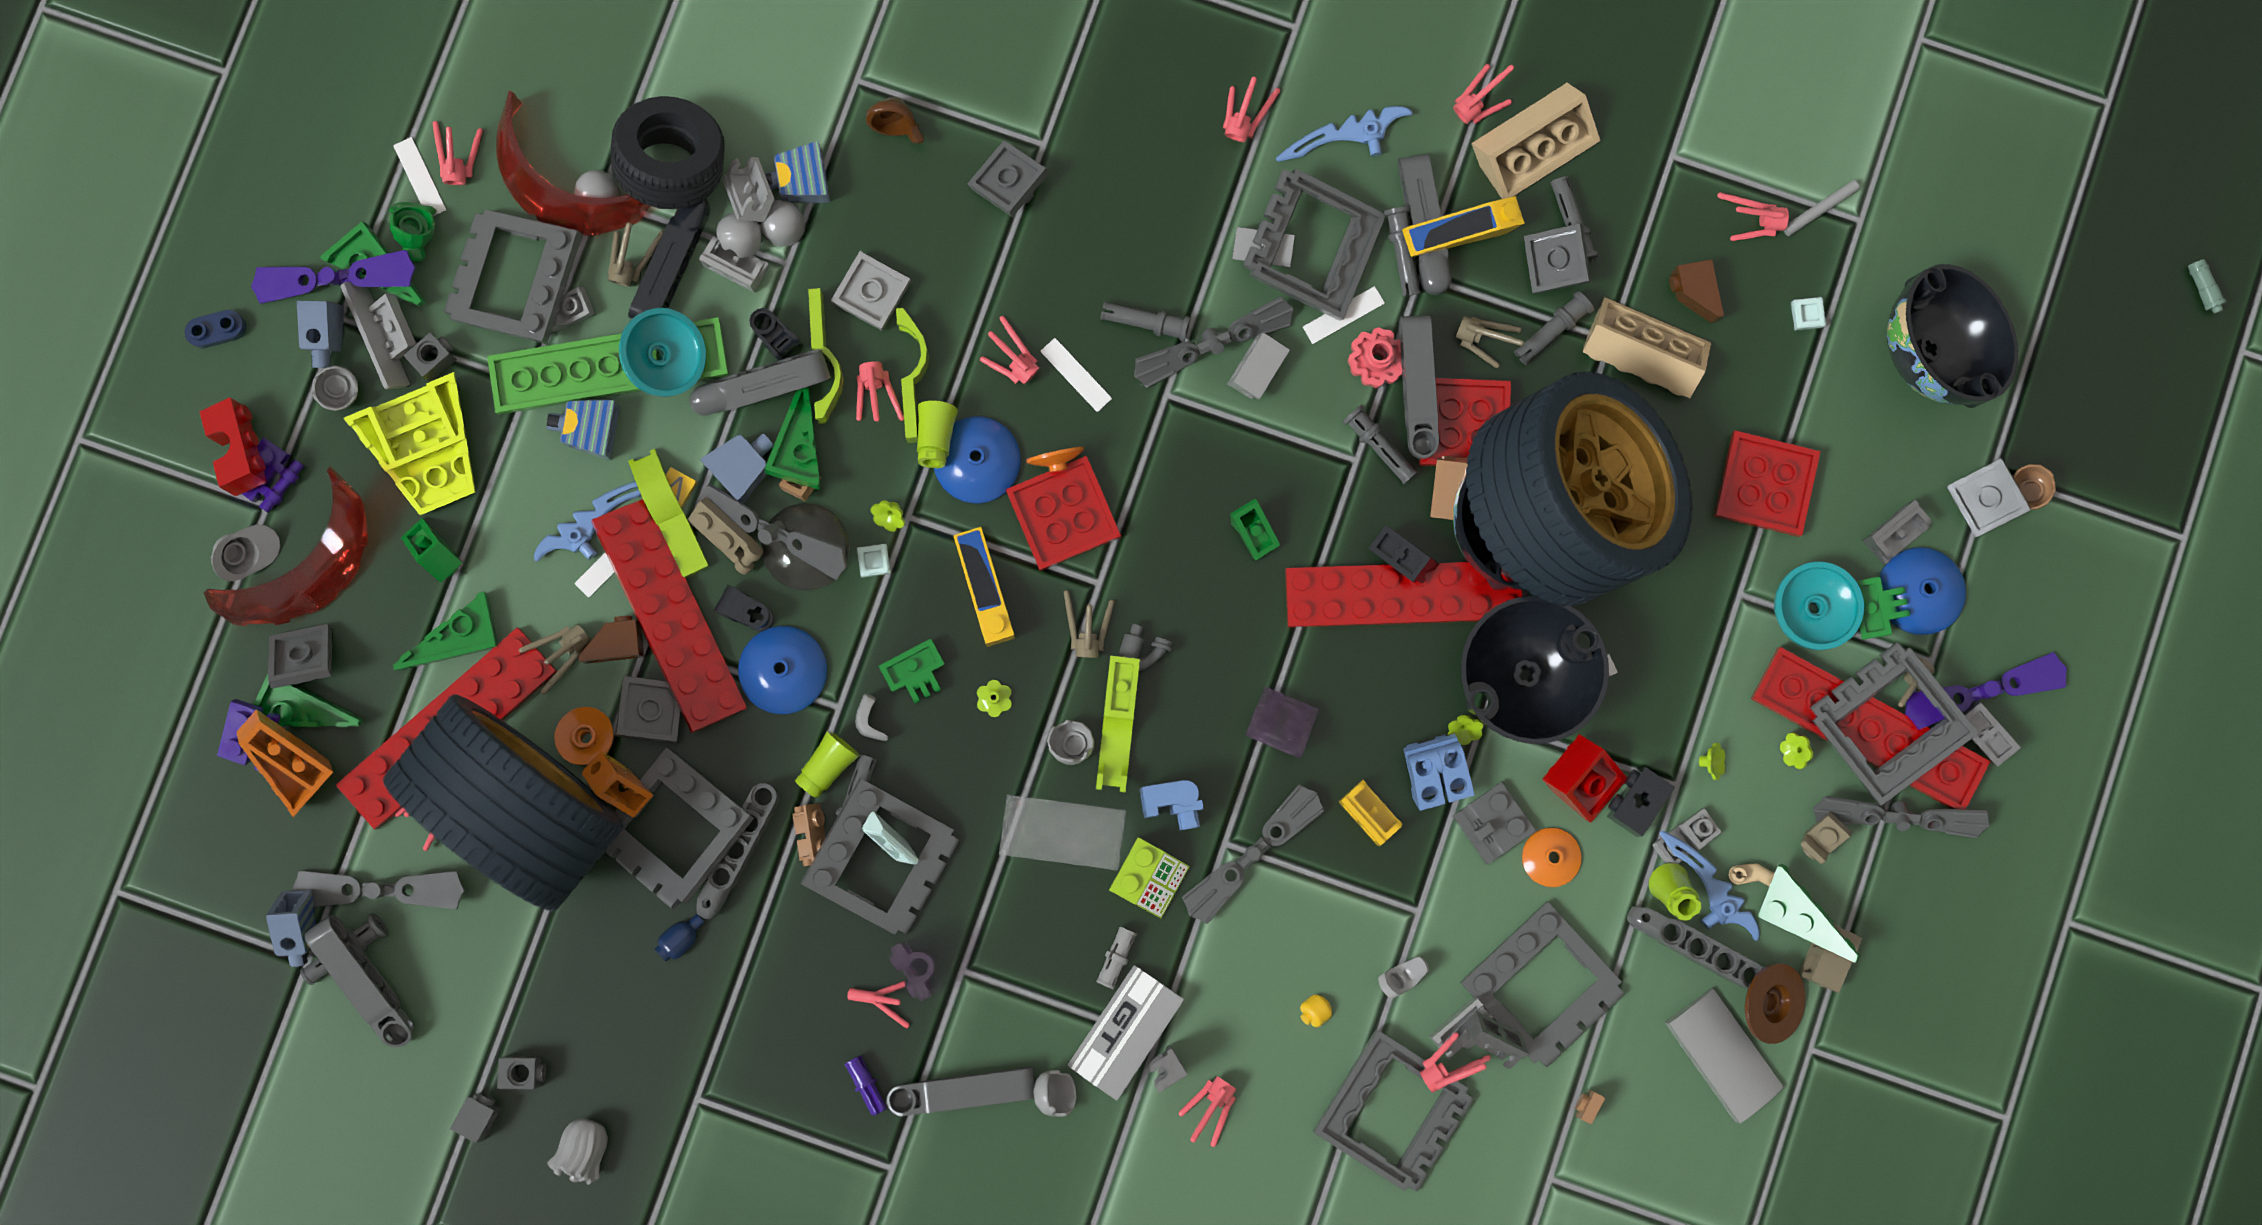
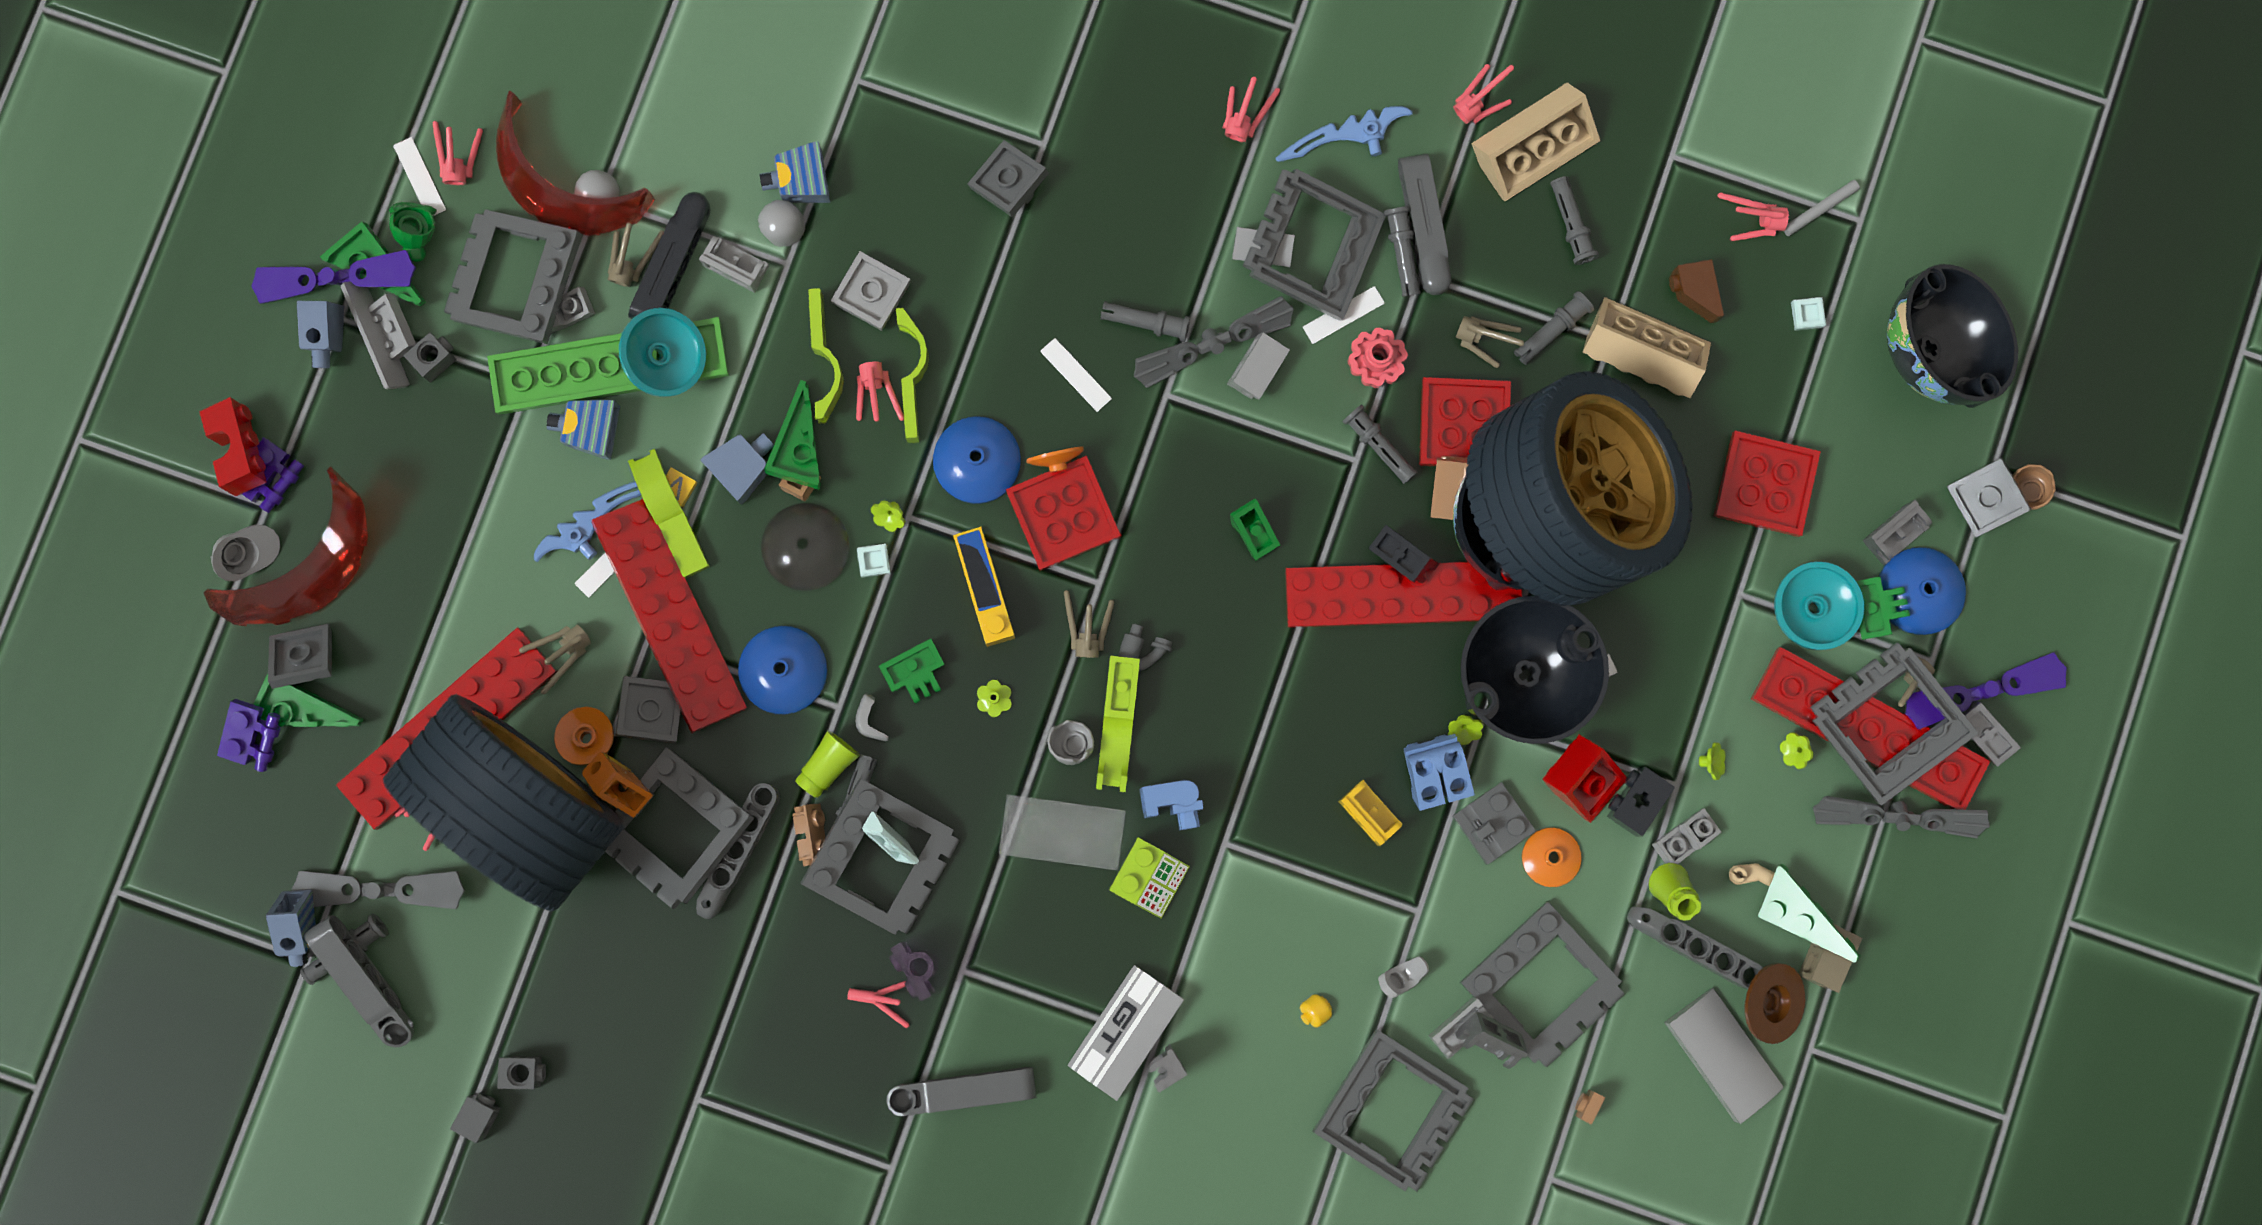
(214, 330): dark blue plate -> none
(284, 760): orange wedge -> none
(335, 388): light grey hair -> none
(421, 443): neon yellow wedge -> none
(431, 550): green slope -> none
(465, 633): green wing -> none
(580, 1151): light grey piece -> none
(615, 642): reddish brown slope -> none
(667, 122): black tyre -> none
(678, 938): dark blue plant -> none
(726, 535): dark tan plate -> none
(739, 236): light grey hair -> none
(741, 607): black piece -> none
(748, 190): light grey hinge -> none
(760, 383): dark grey piece -> none
(777, 338): black piece -> none
(814, 551): dark grey piece -> none
(865, 1085): dark purple axle -> none
(893, 118): reddish brown hat -> none
(935, 432): lime plant -> none
(1023, 367): coral plant -> none
(1055, 1093): light grey hair -> none
(1116, 957): light grey pin -> none
(1215, 890): dark grey piece -> none
(1219, 1094): coral plant -> none
(1282, 722): clear purple plate -> none
(1419, 385): dark grey piece -> none
(1437, 1075): coral plant -> none
(1464, 227): slope -> none
(1557, 259): dark grey hinge -> none
(1723, 906): medium blue piece -> none
(1824, 837): dark tan bracket -> none
(2208, 289): sand green piece -> none

